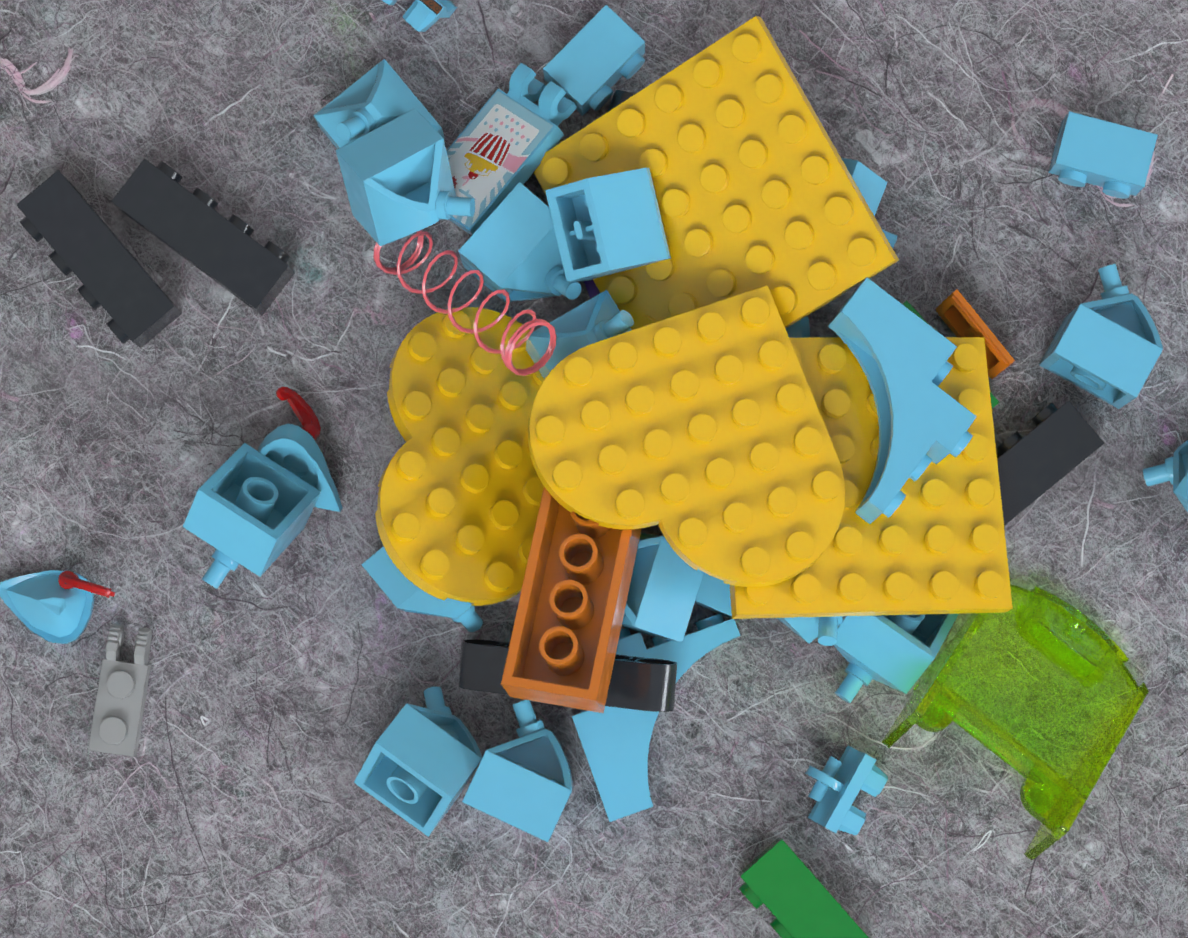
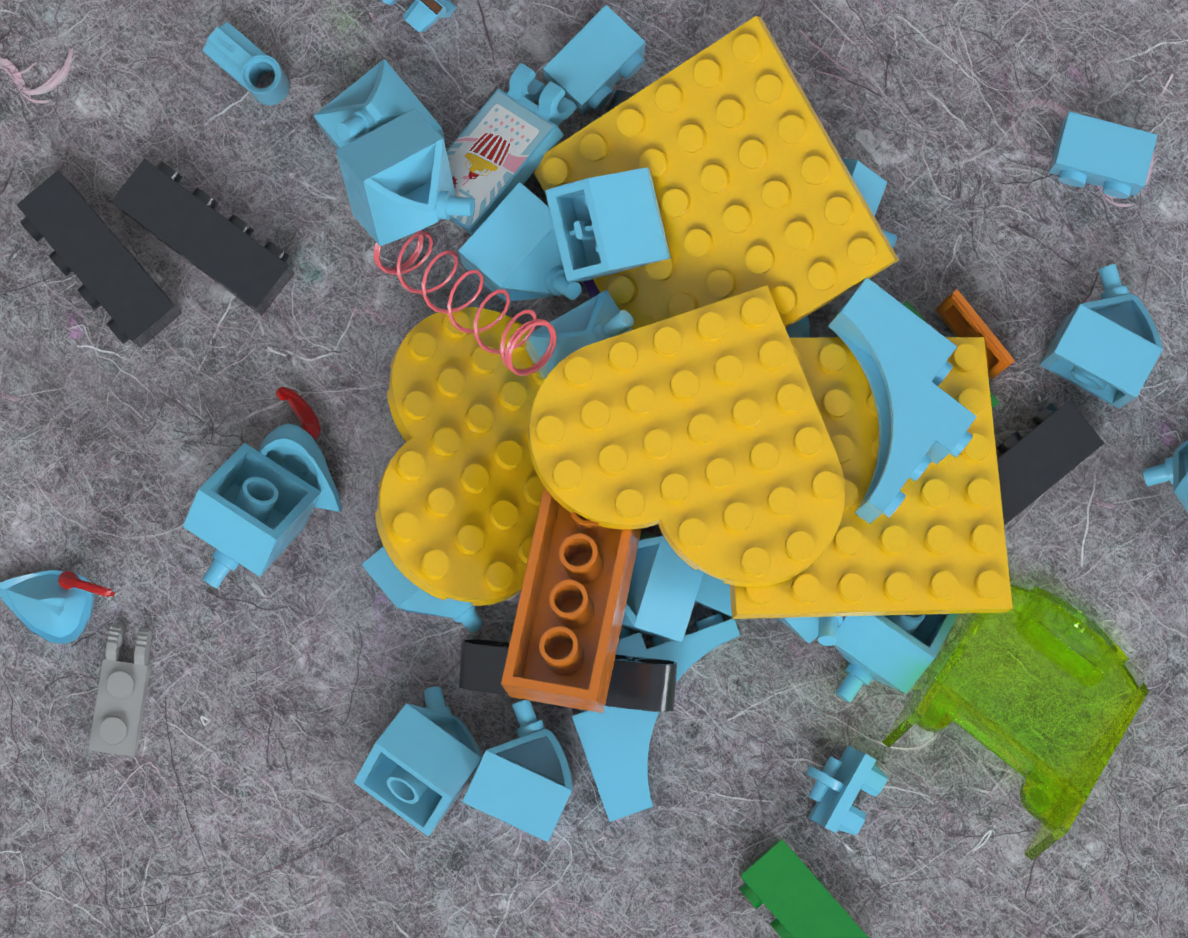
(246, 63): none -> medium azure piece

